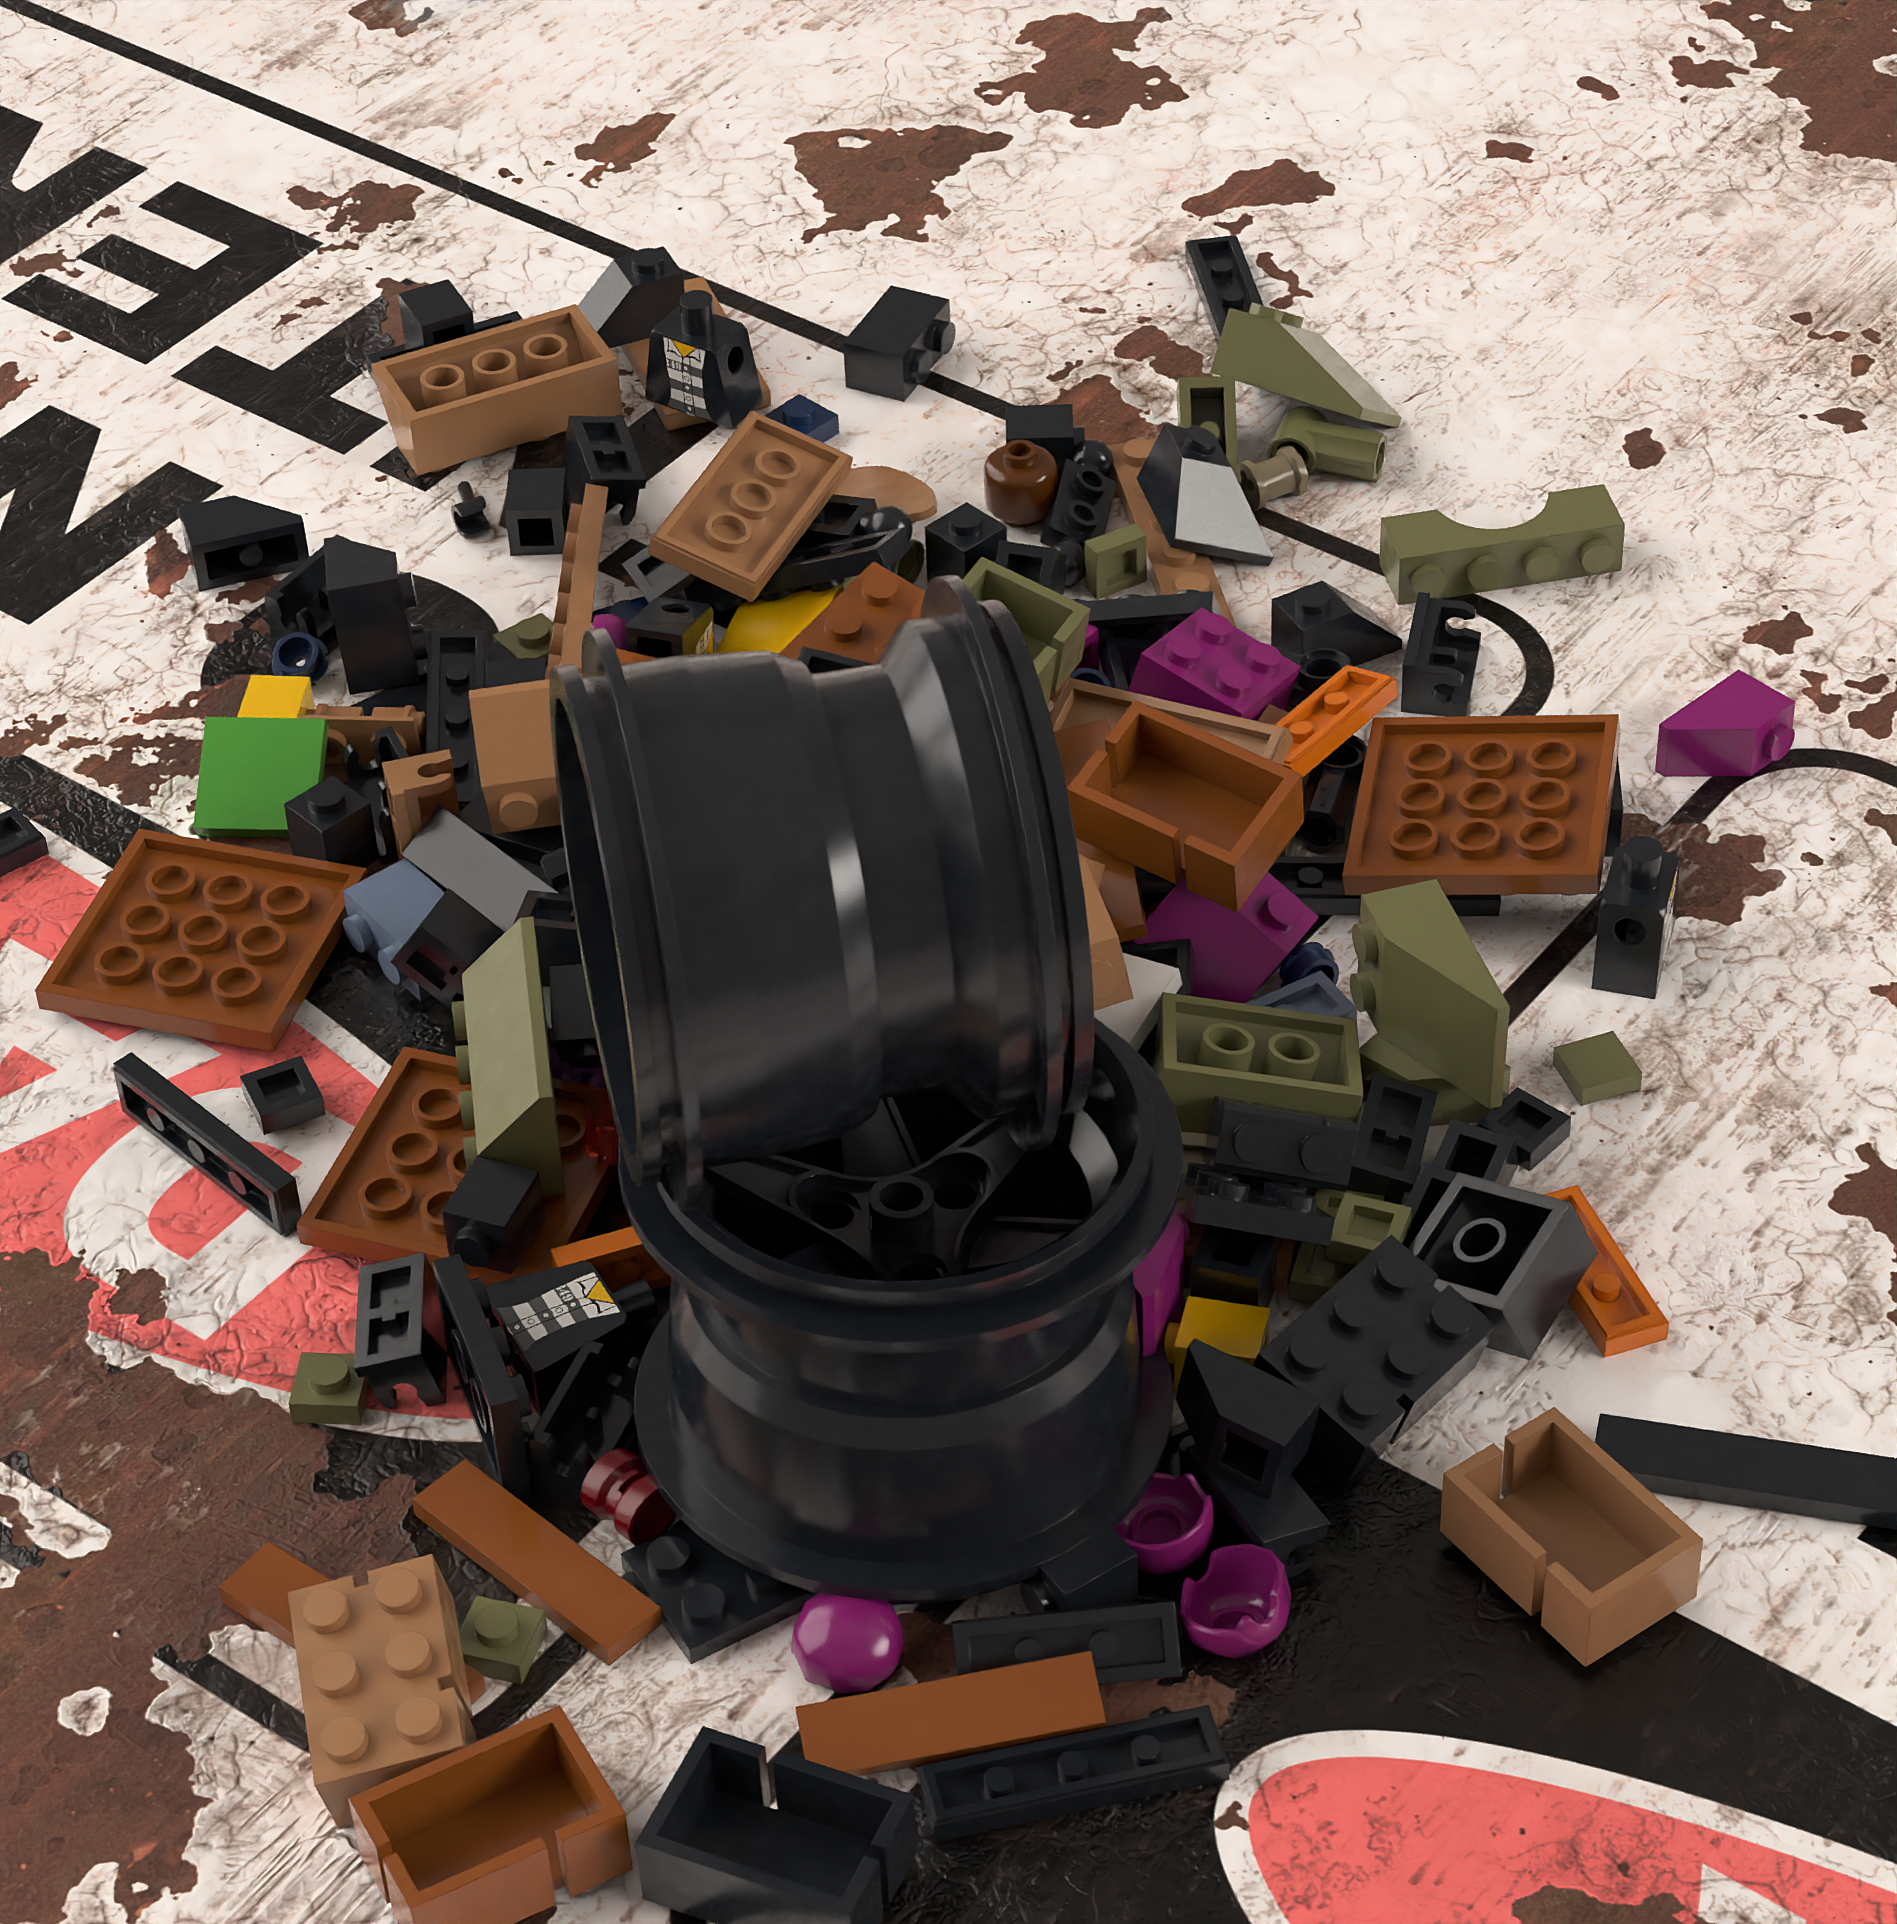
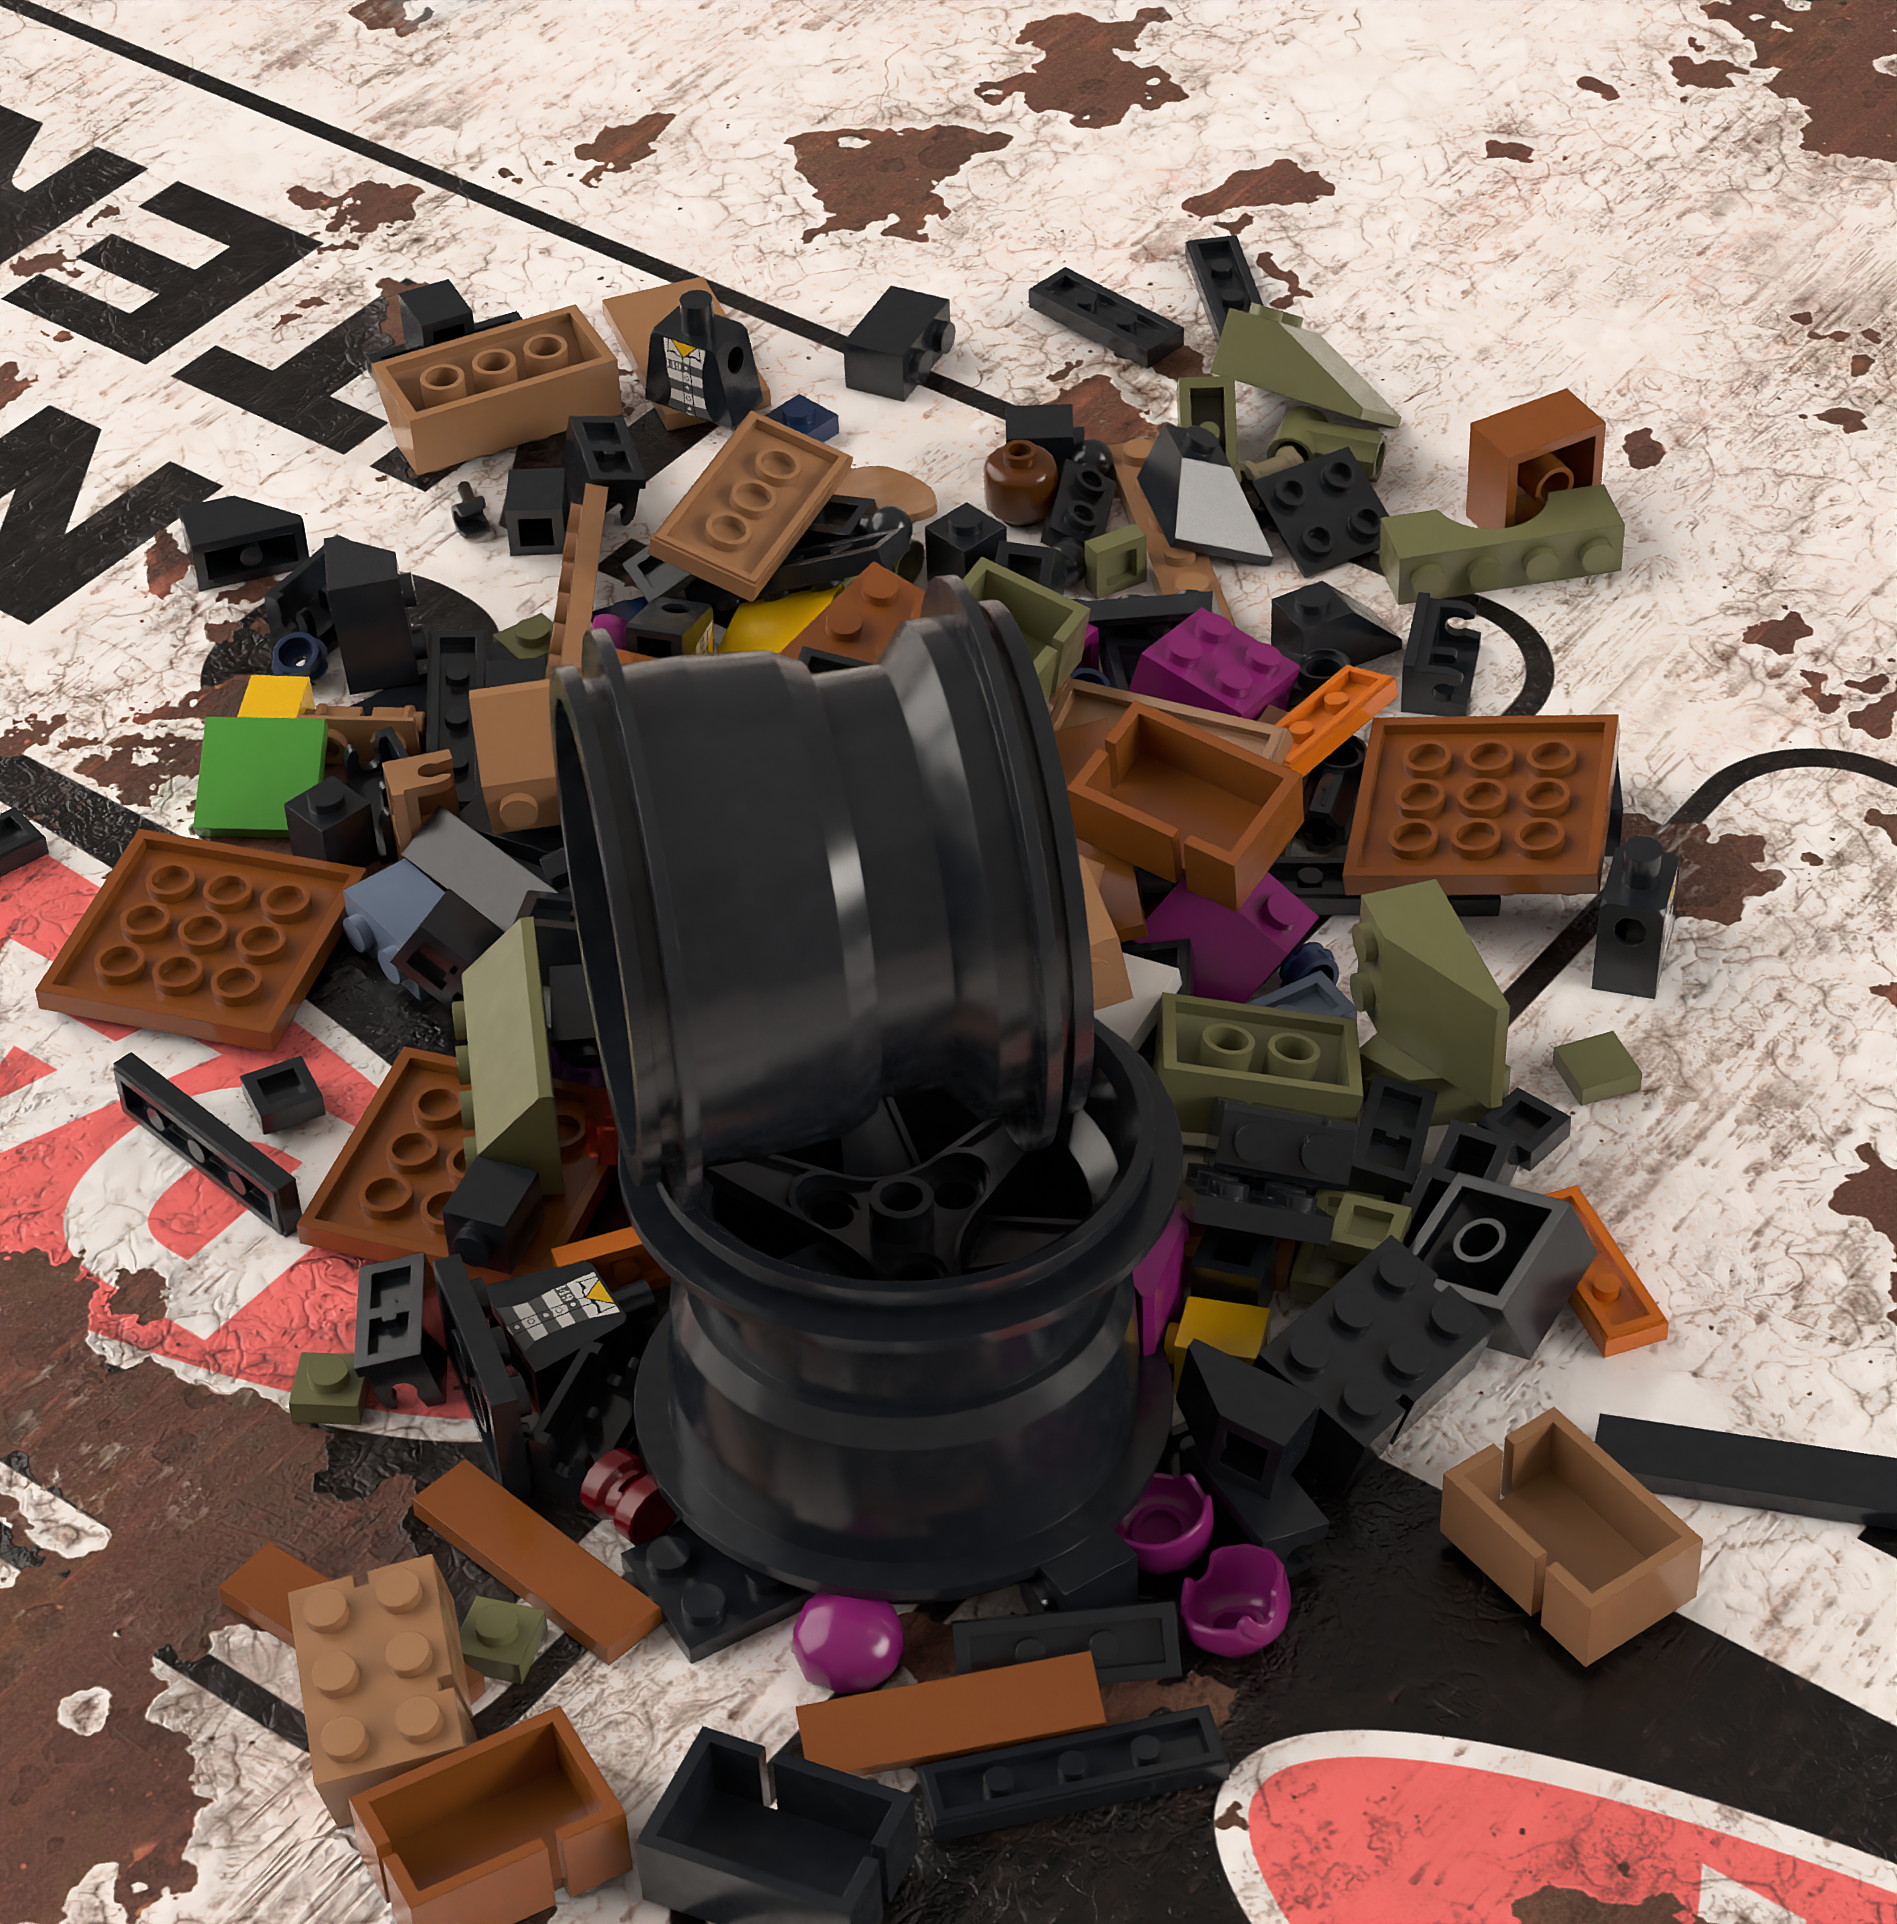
(633, 296): black slope -> none
(1106, 317): none -> black plate
(1321, 511): none -> black hinge
(1531, 452): none -> dark orange brick
(1727, 731): magenta slope -> none

